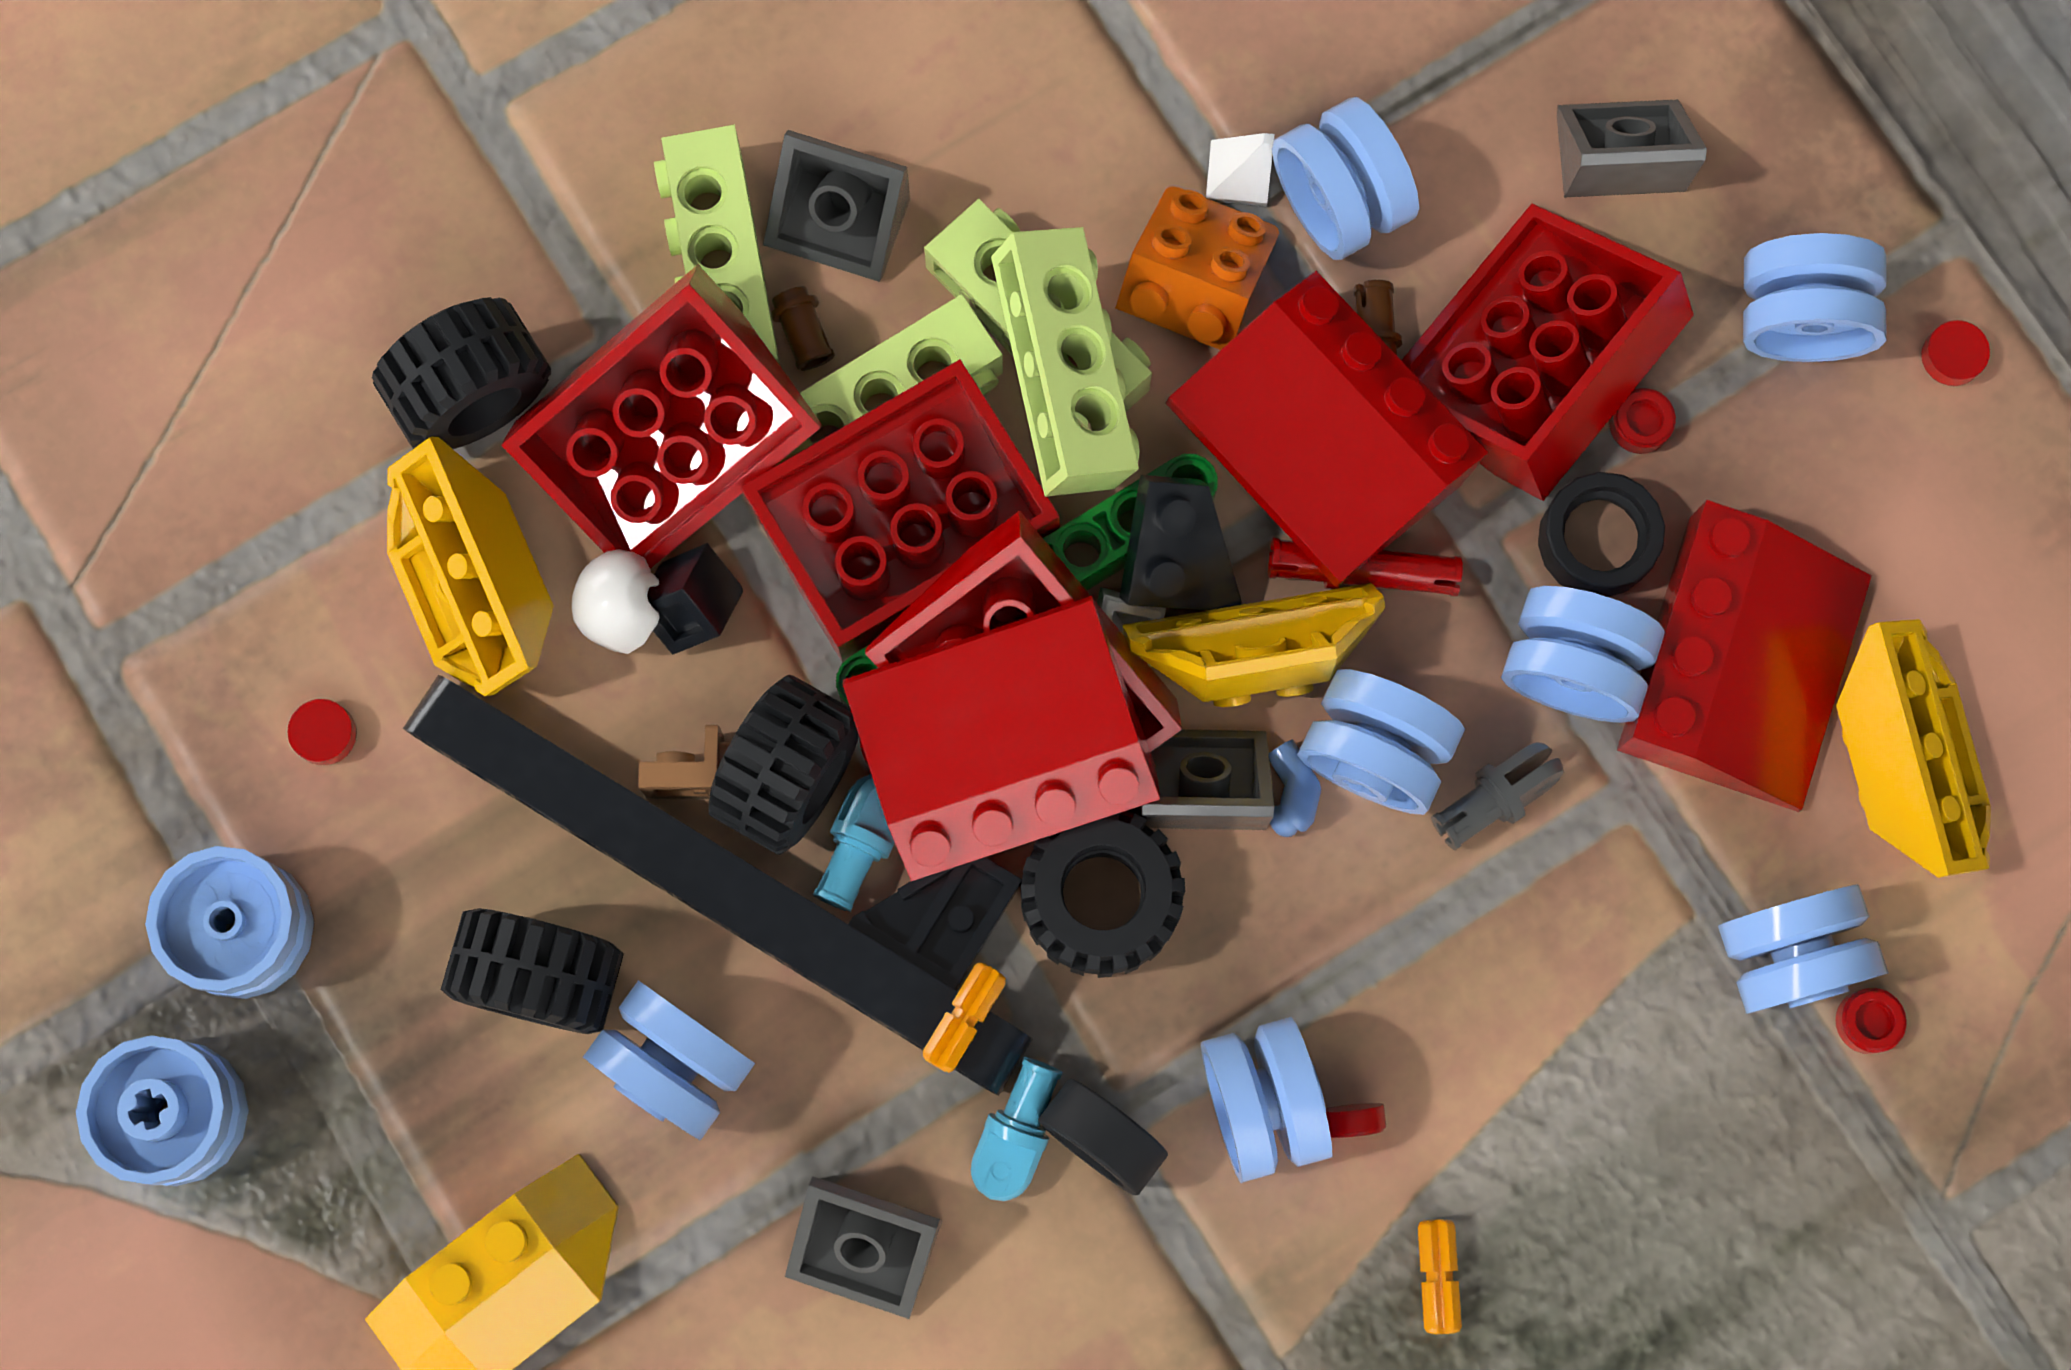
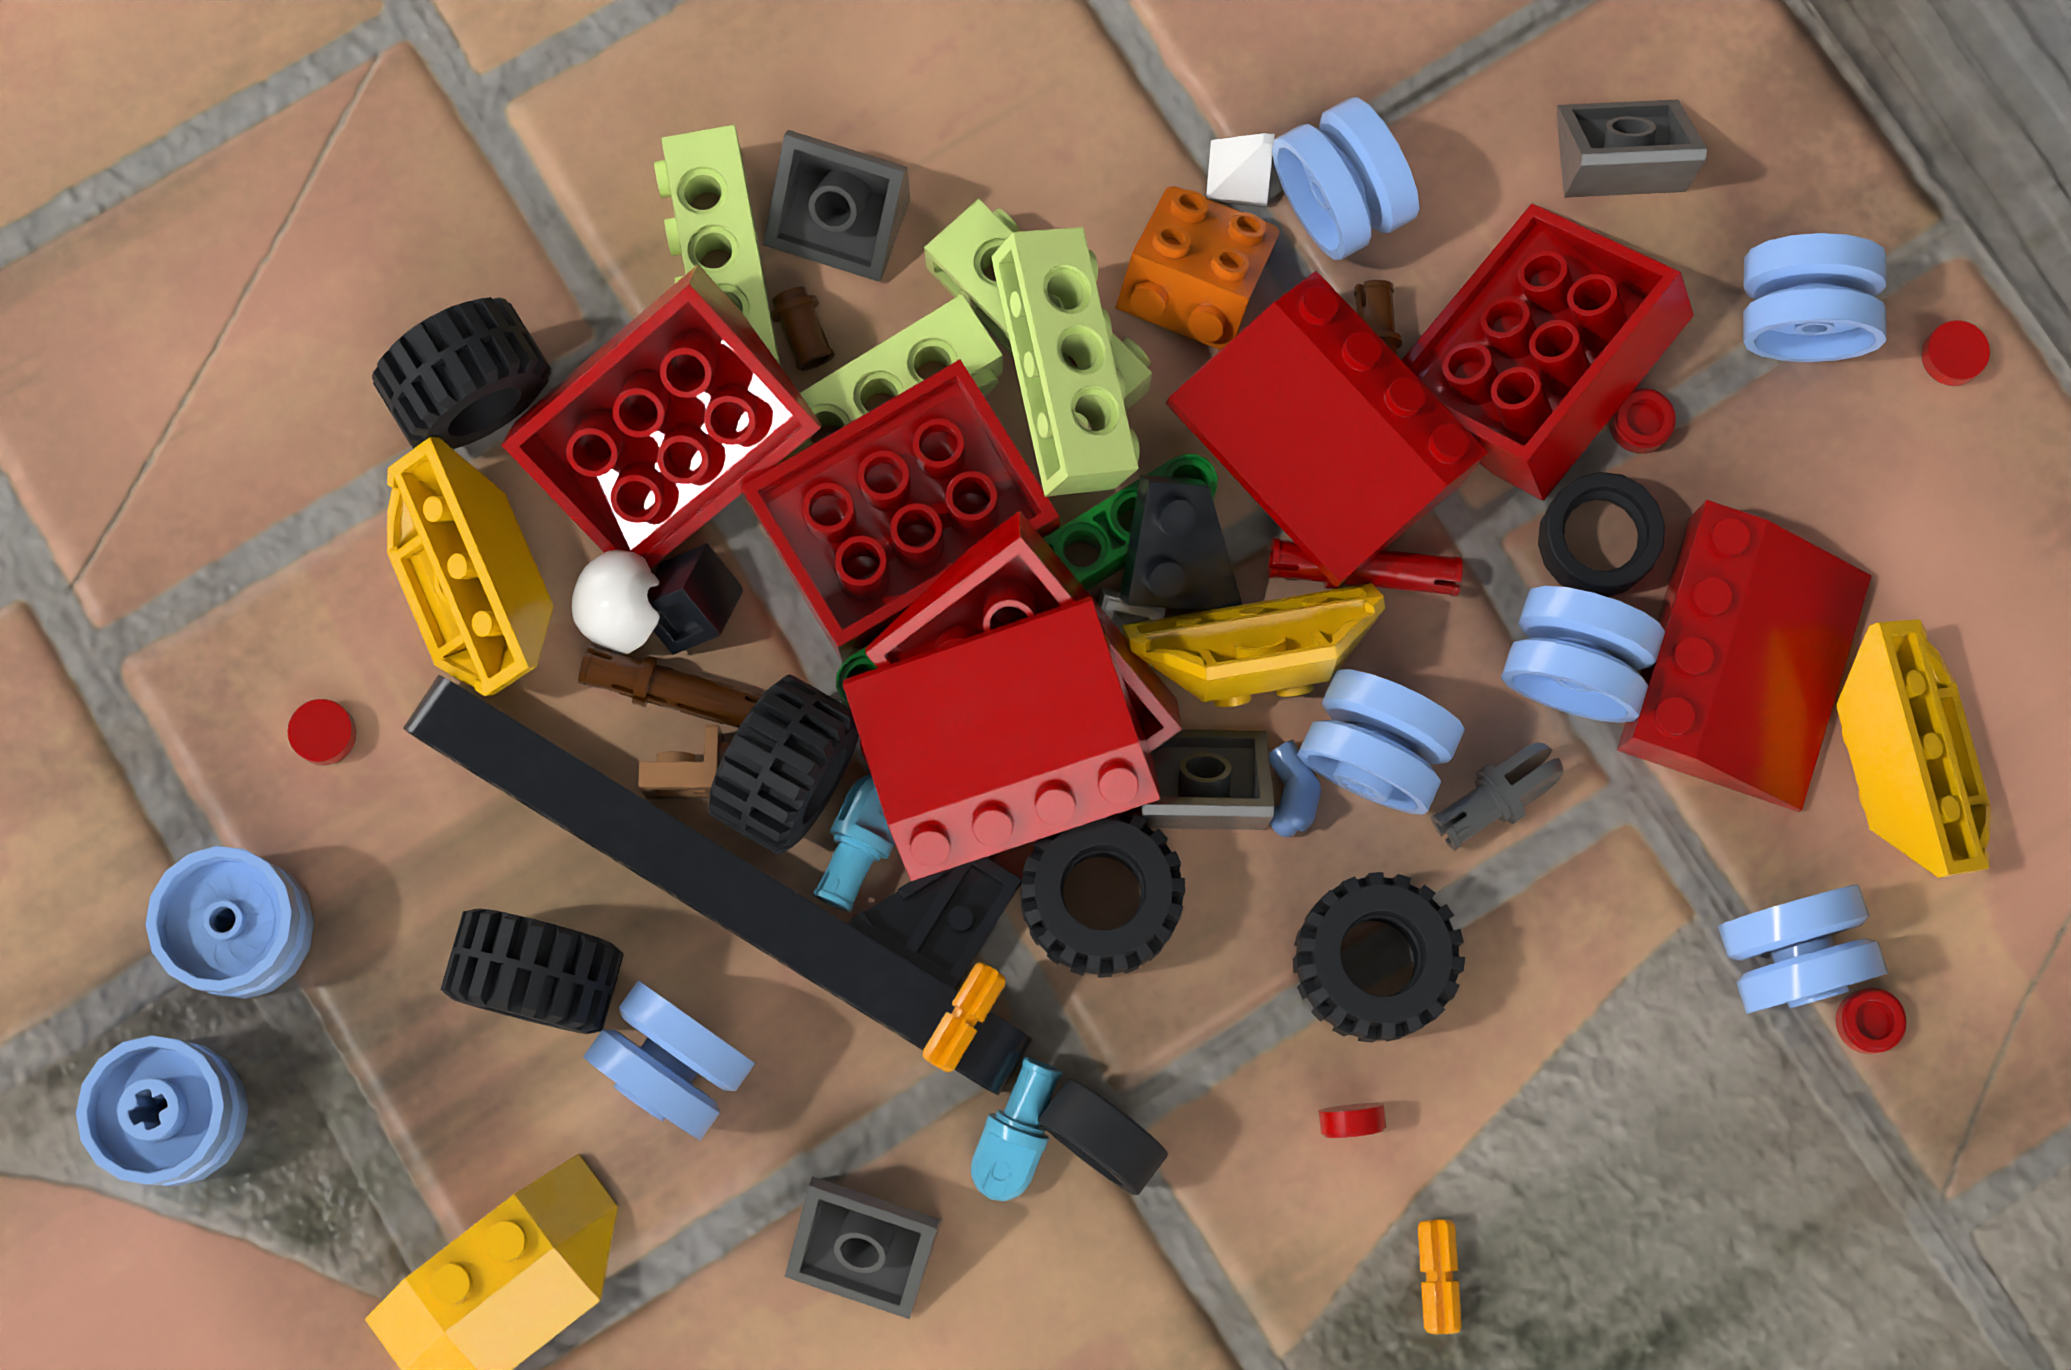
(663, 686): none -> reddish brown pin
(1276, 1096): light blue wheel -> none
(1417, 919): none -> black tyre

